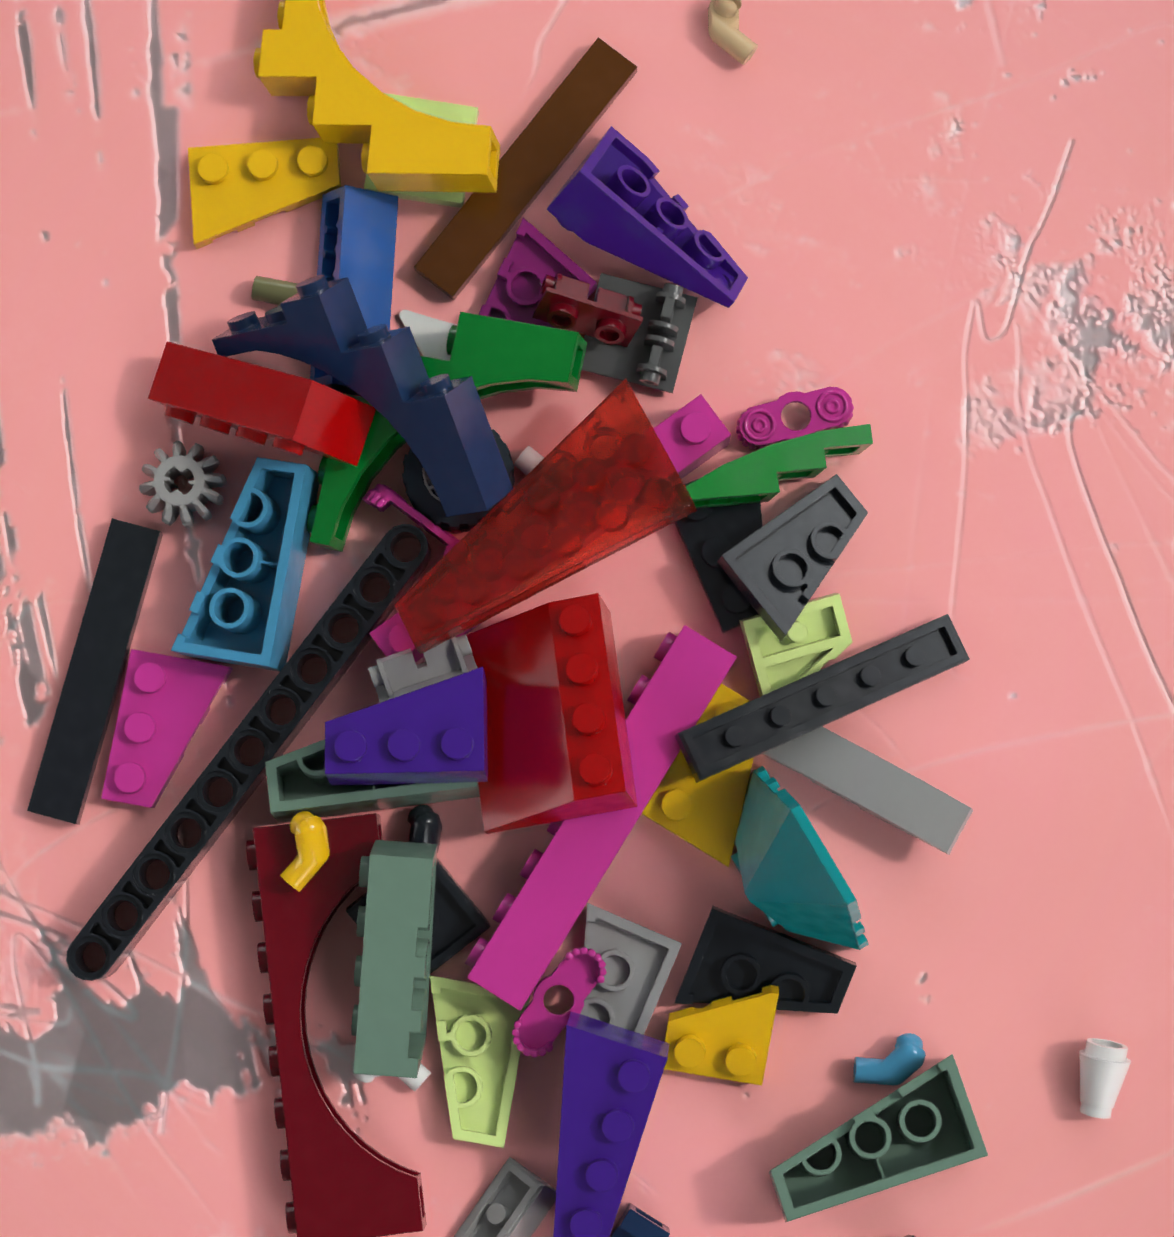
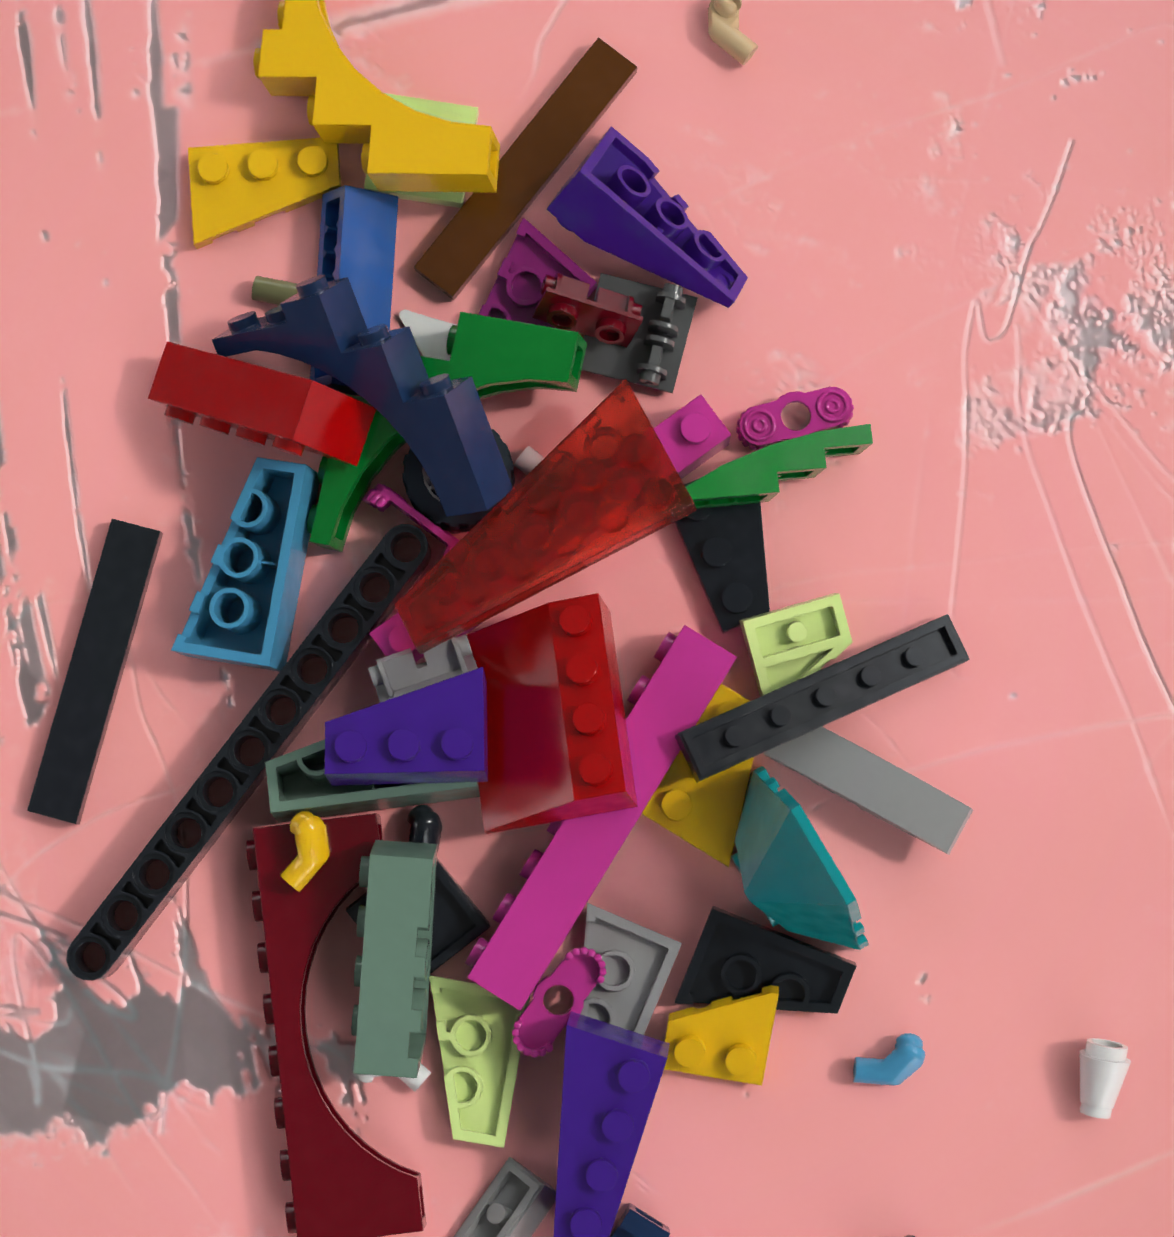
(156, 720): dark pink wing -> none
(175, 501): light grey gear -> none
(793, 553): black wing -> none
(893, 1142): sand green wedge -> none

